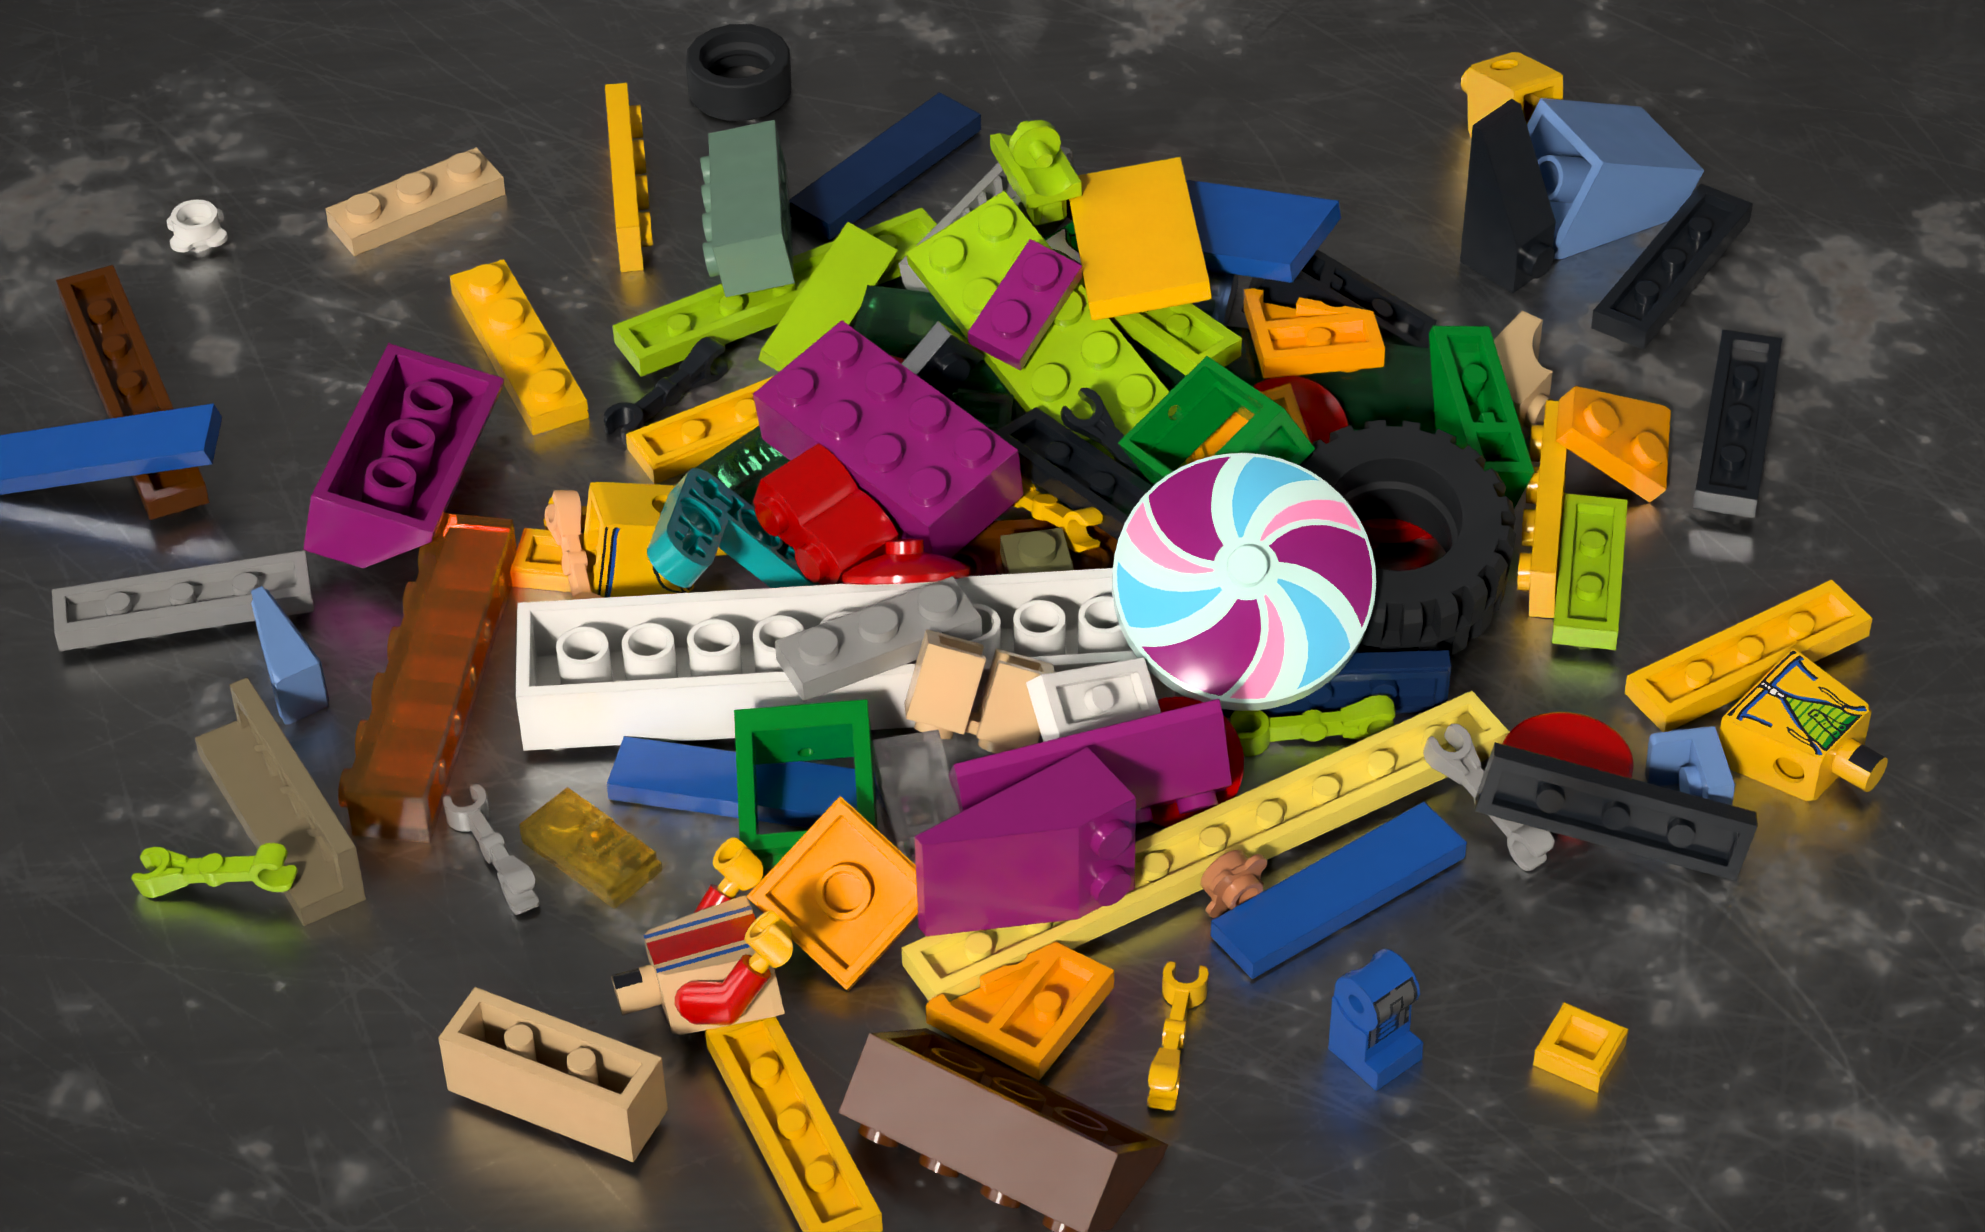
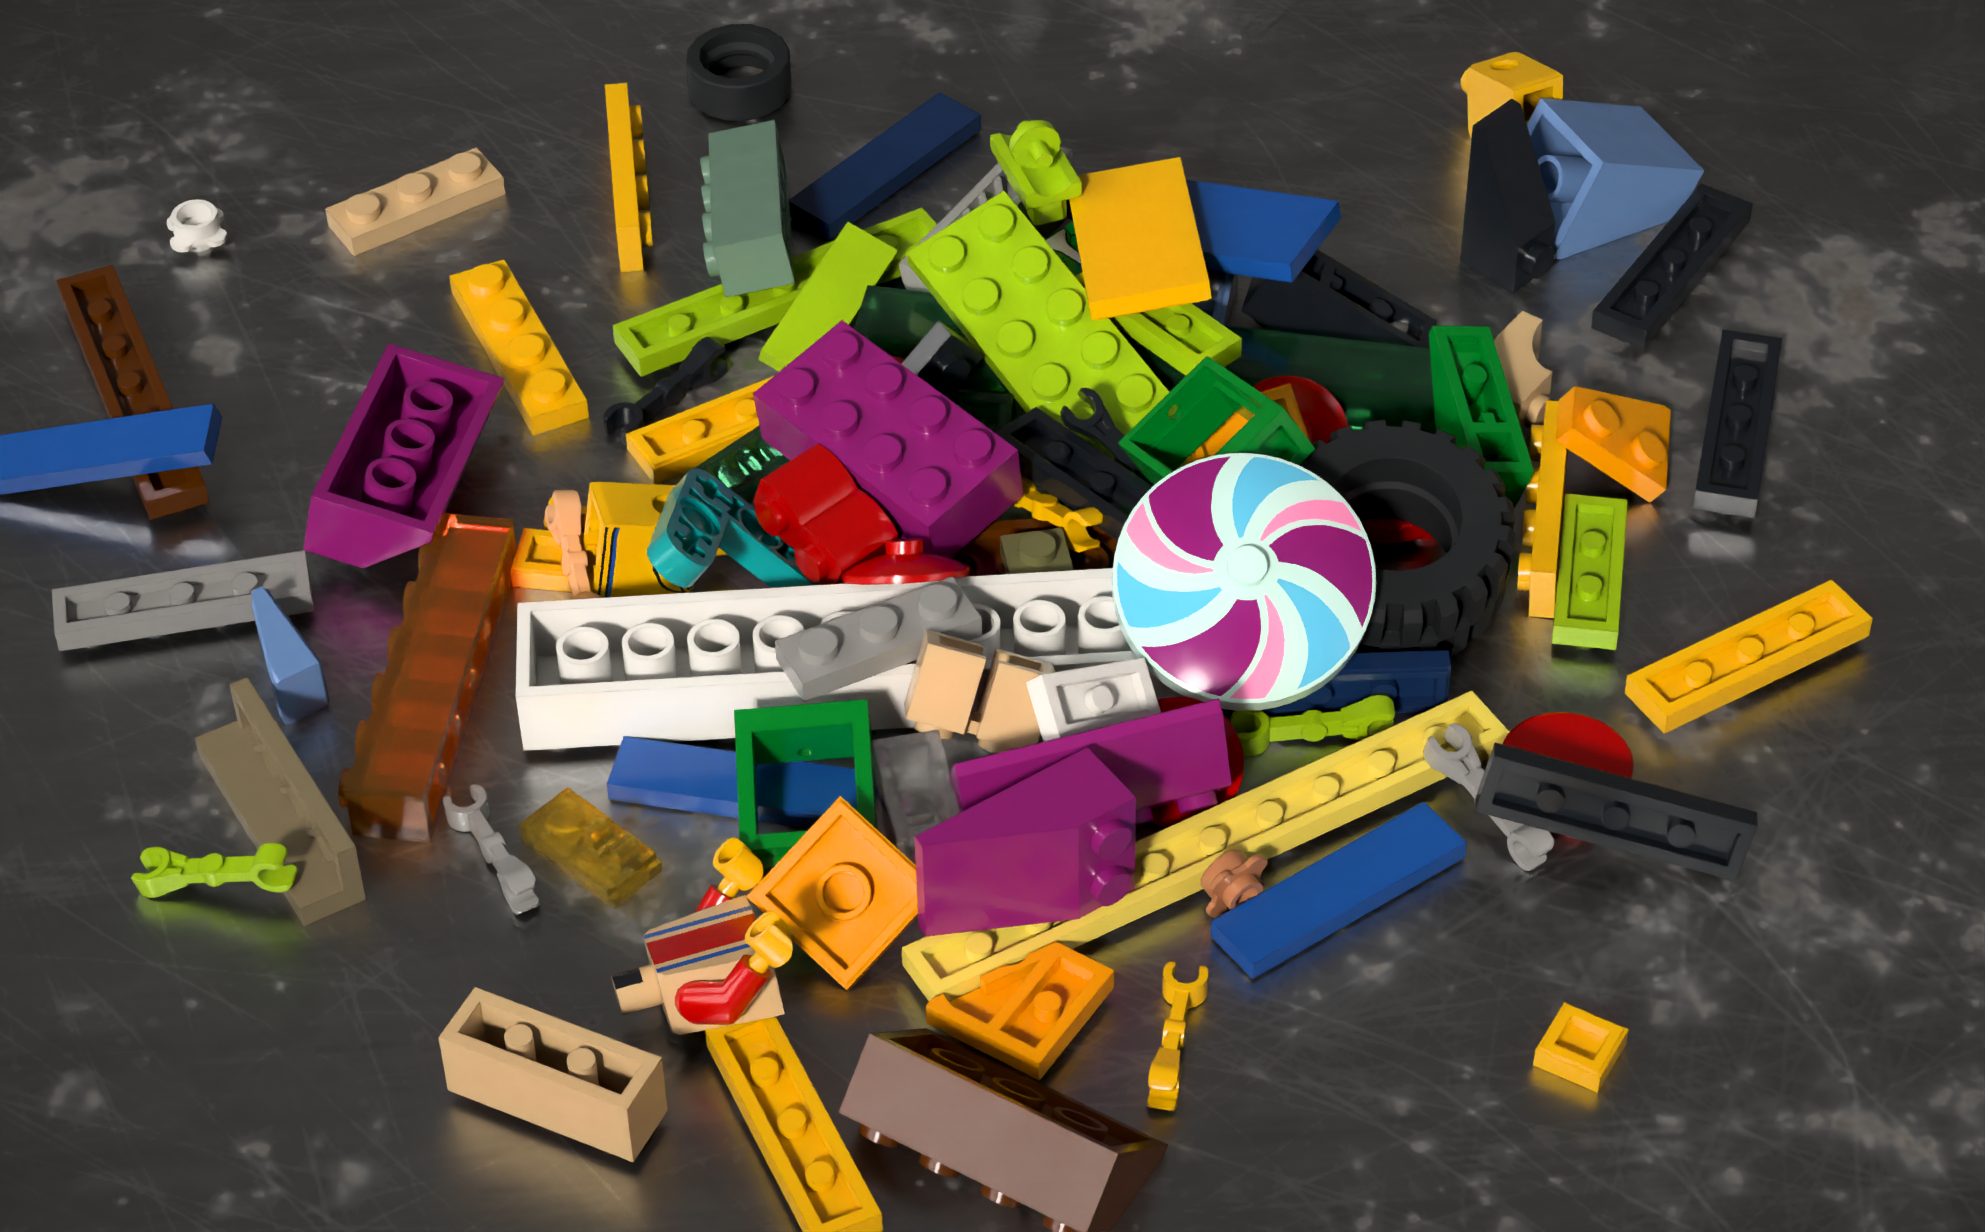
(1025, 304): magenta plate -> none
(1312, 337): light orange wing -> none
(1374, 1019): blue leg -> none
(1691, 760): medium blue bracket -> none
(1801, 732): yellow torso -> none

